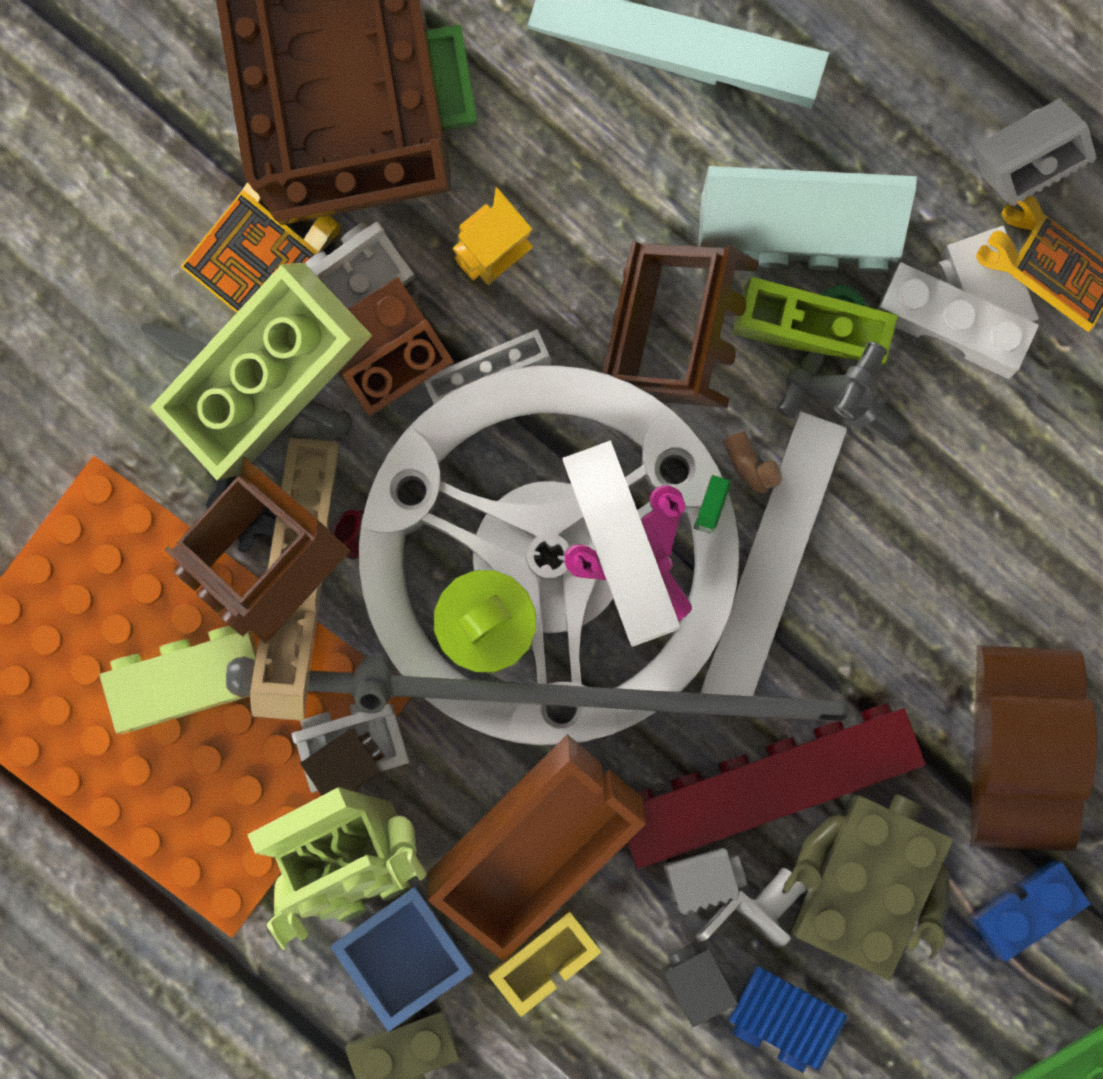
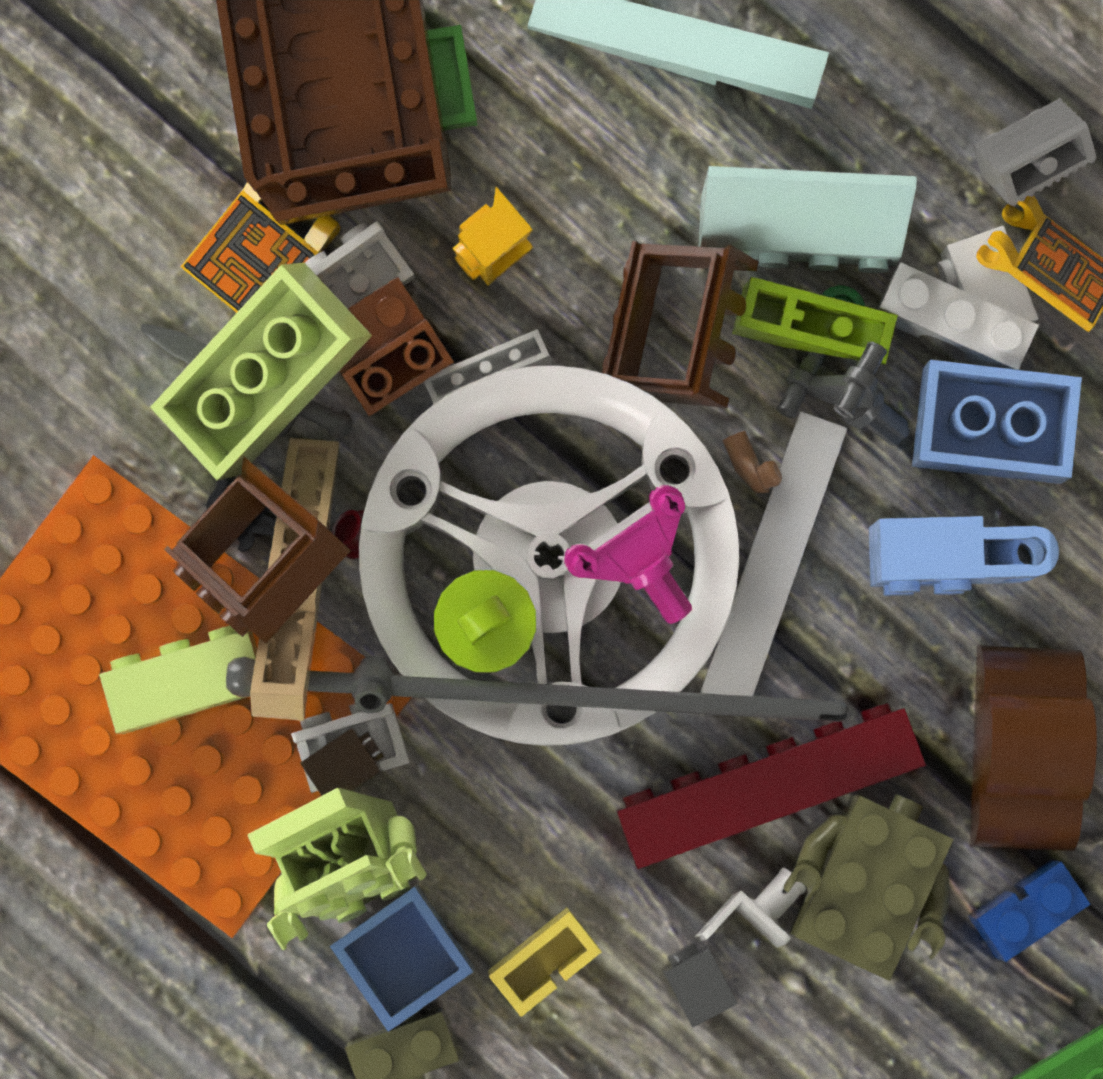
(535, 848): dark orange piece -> none
(621, 543): white slope -> none
(704, 879): light grey brick -> none
(712, 504): green tile -> none
(786, 1019): blue brick -> none
(954, 554): none -> light blue brick
(996, 422): none -> light blue brick

